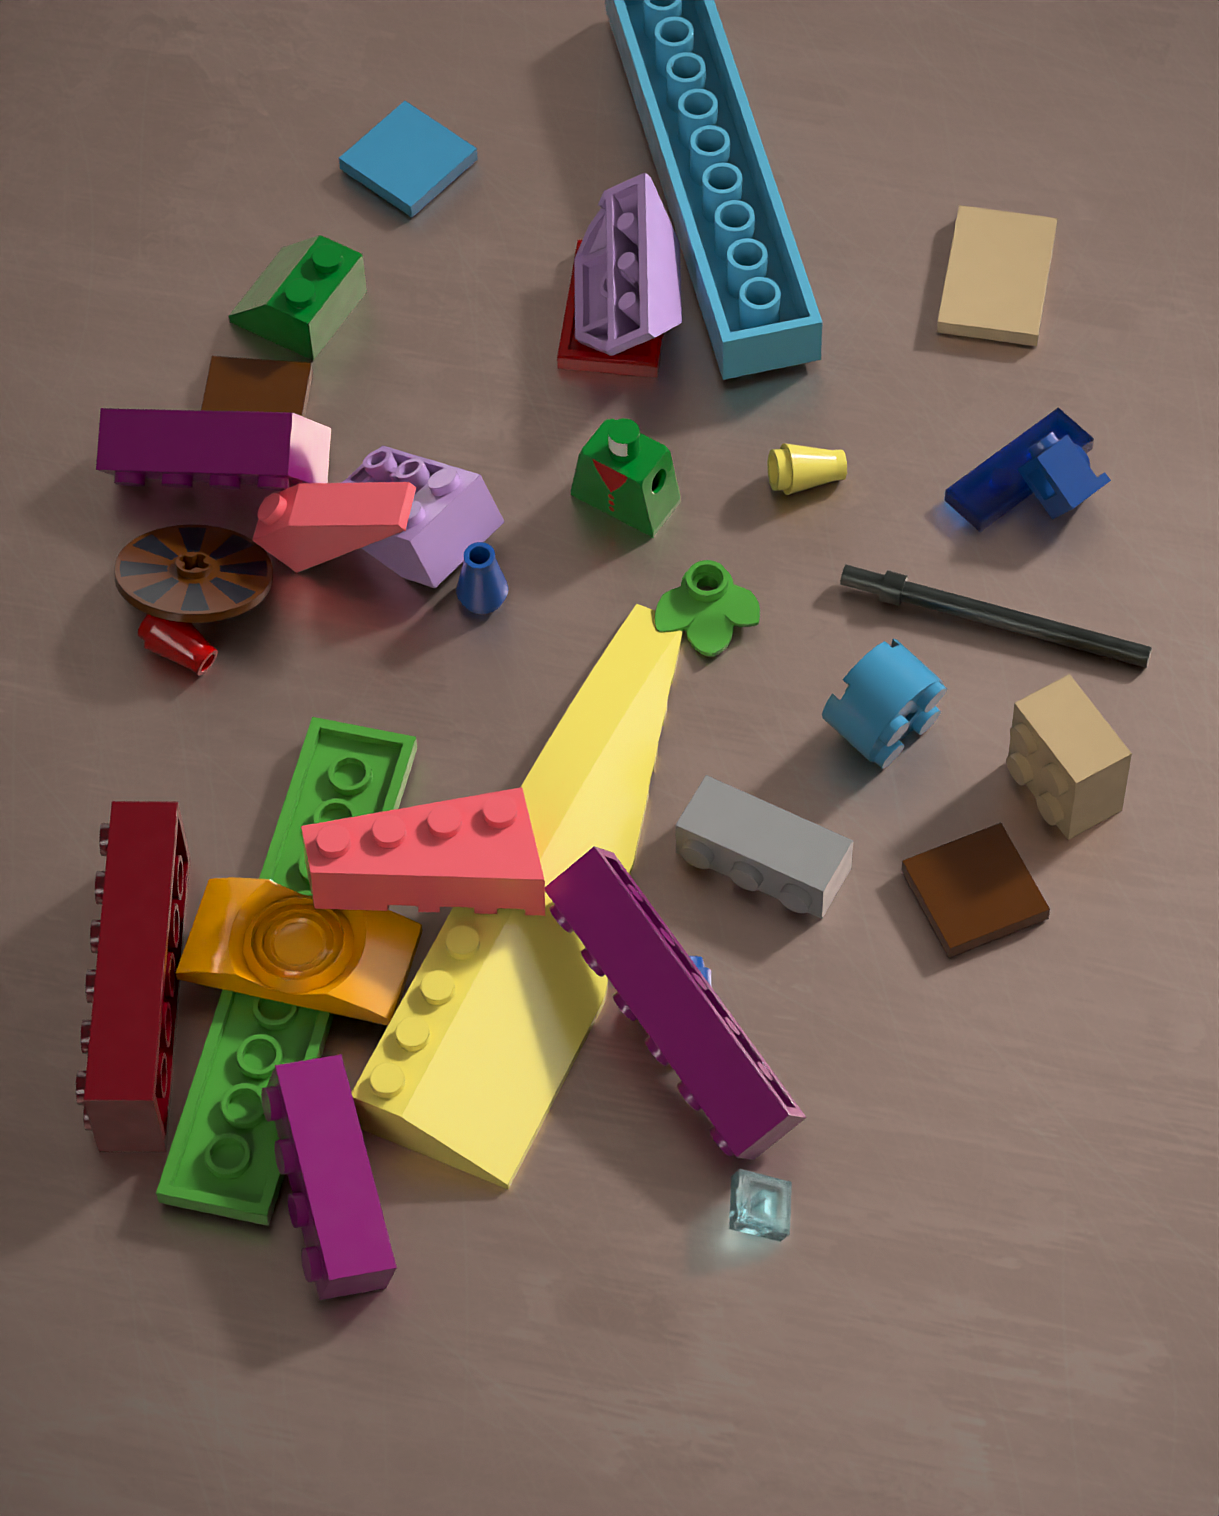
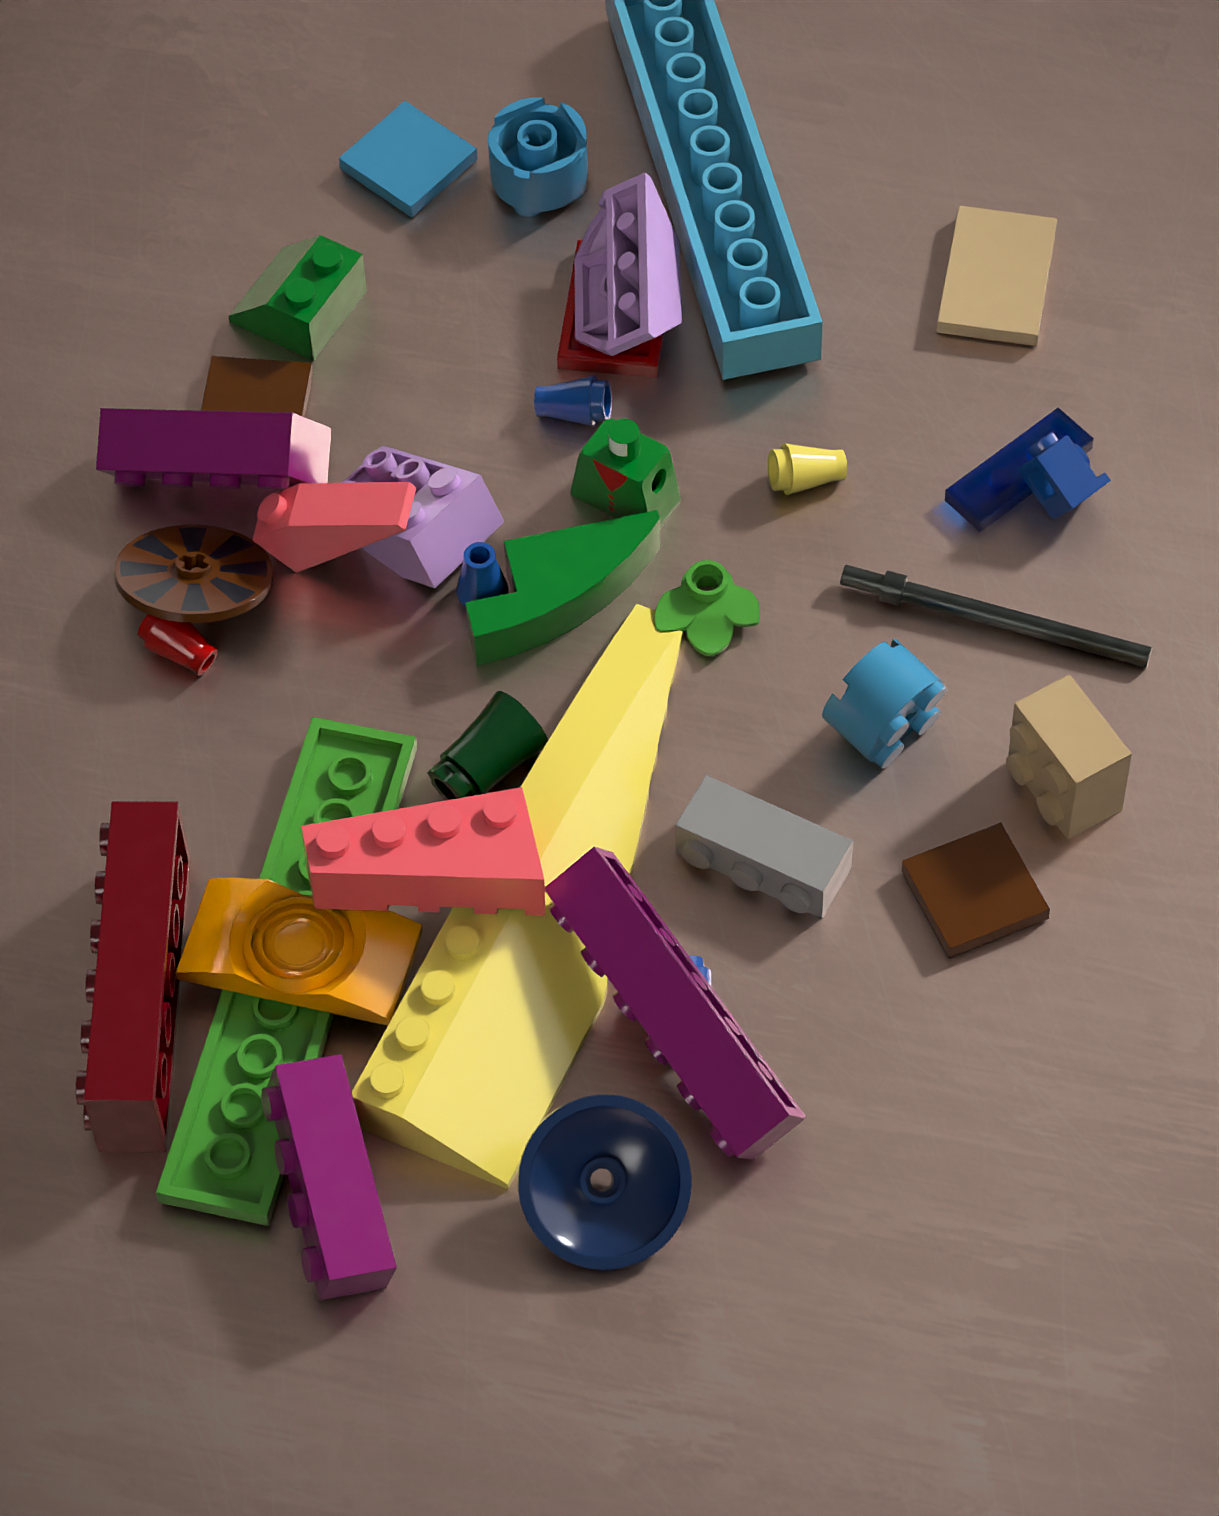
(488, 749): none -> dark green plant
(538, 156): none -> dark azure brick
(560, 583): none -> green slope
(576, 401): none -> blue cone
(646, 1188): none -> dark blue dish
(760, 1205): clear light blue tile -> none

